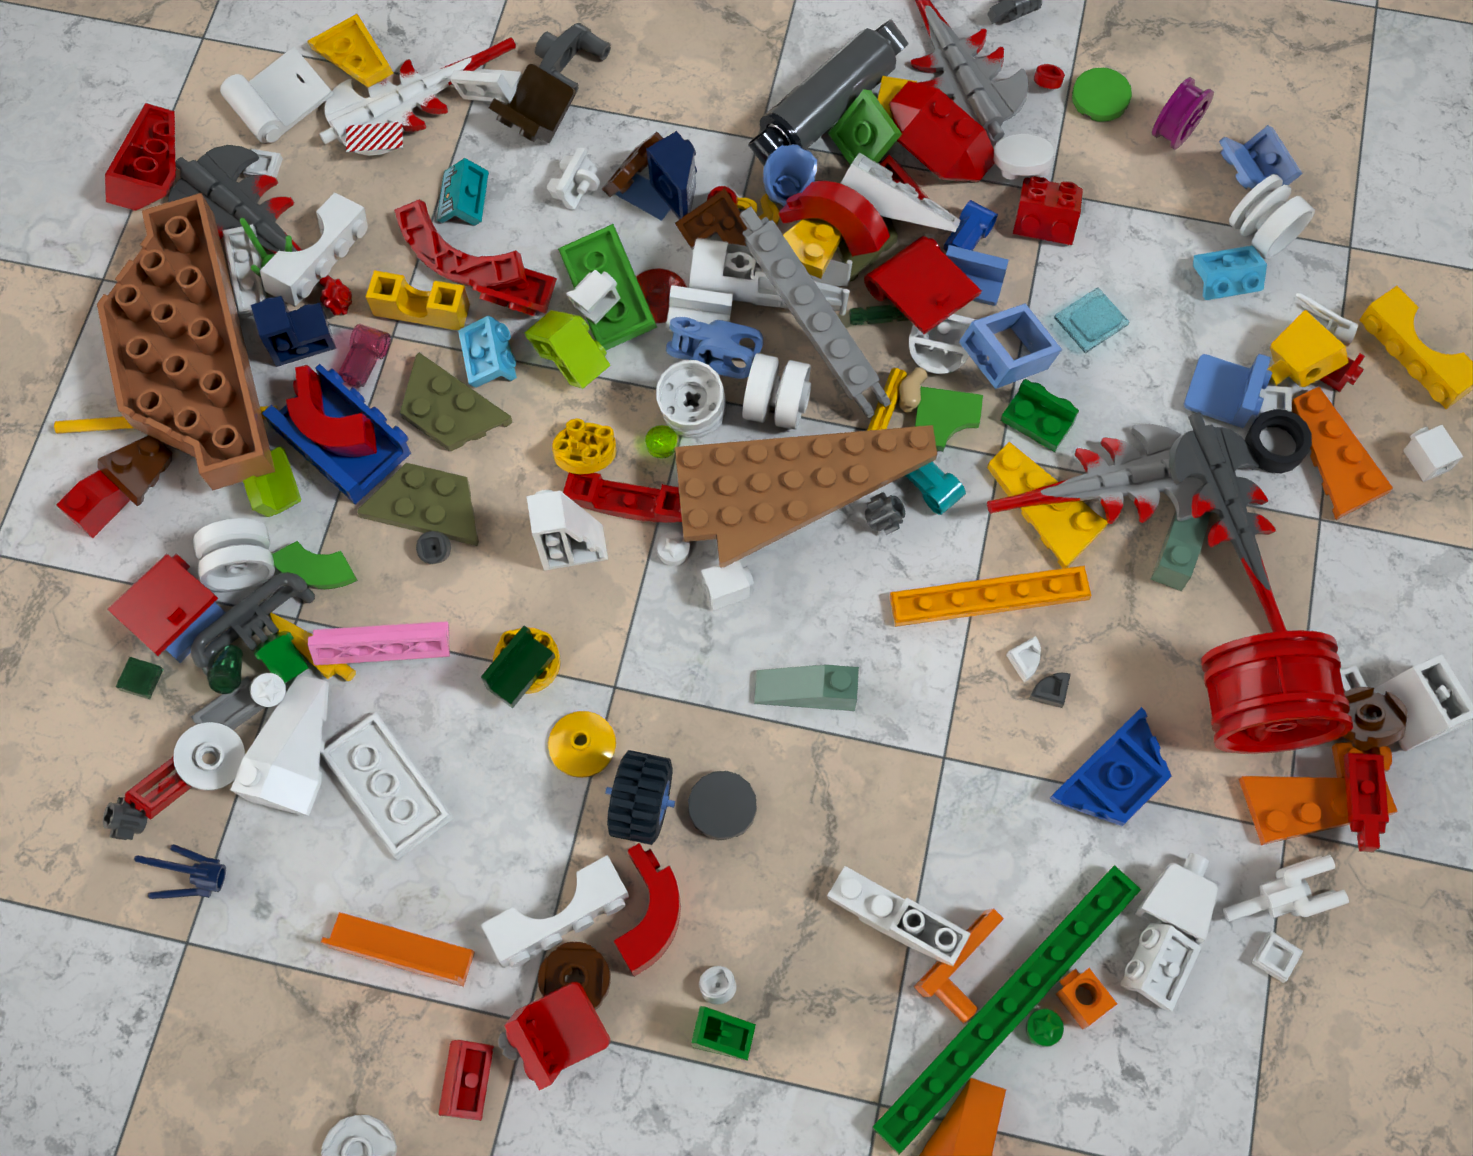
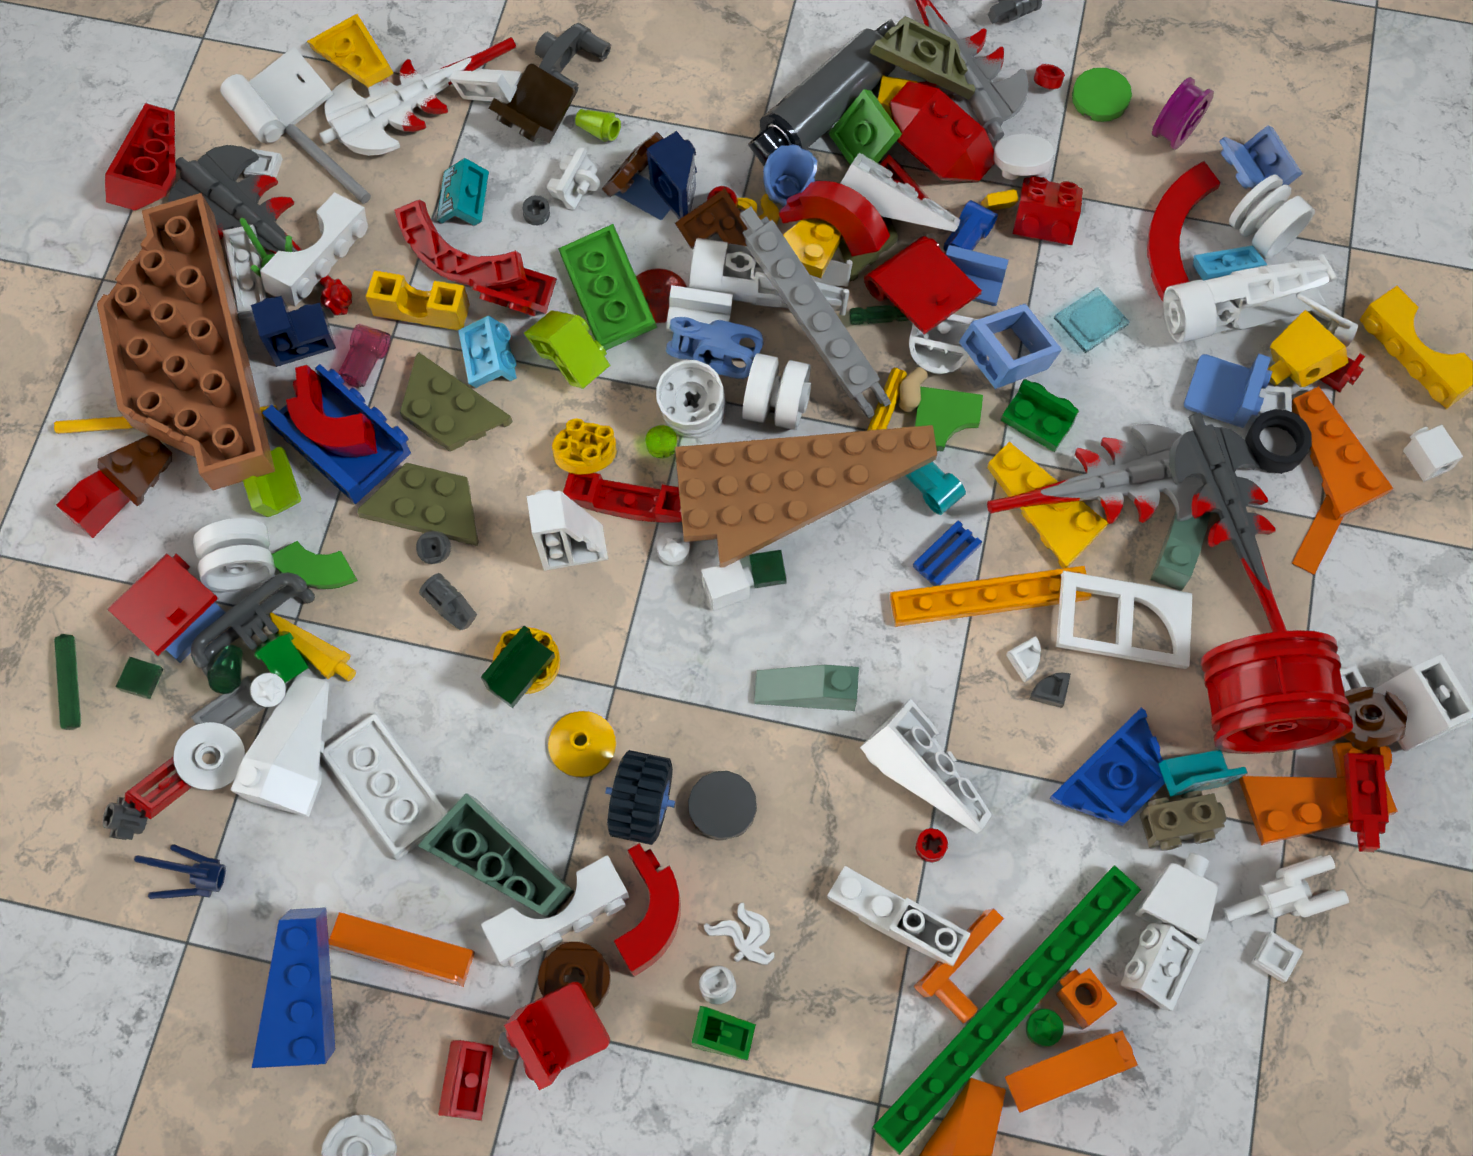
(67, 682): none -> clear green axle
(298, 997): none -> blue wedge
(330, 165): none -> light grey bar
(374, 136): sticker -> none
(379, 643): bright pink fence -> none
(448, 601): none -> dark grey hinge
(491, 853): none -> sand green wedge
(536, 201): none -> dark grey bush
(595, 295): white window -> none
(600, 124): none -> lime cone
(757, 936): none -> white piece
(767, 569): none -> clear green tile
(885, 513): dark grey gear -> none
(913, 758): none -> white wedge
(925, 54): none -> olive wing
(934, 835): none -> red bush
(965, 535): none -> blue tile
(1000, 200): none -> yellow tile
(1071, 1070): none -> orange arch
(1167, 222): none -> red tile
(1170, 605): none -> white window
(1181, 820): none -> dark tan brick
(1198, 772): none -> teal panel
(1244, 298): none -> white piece
(1317, 538): none -> orange sticker

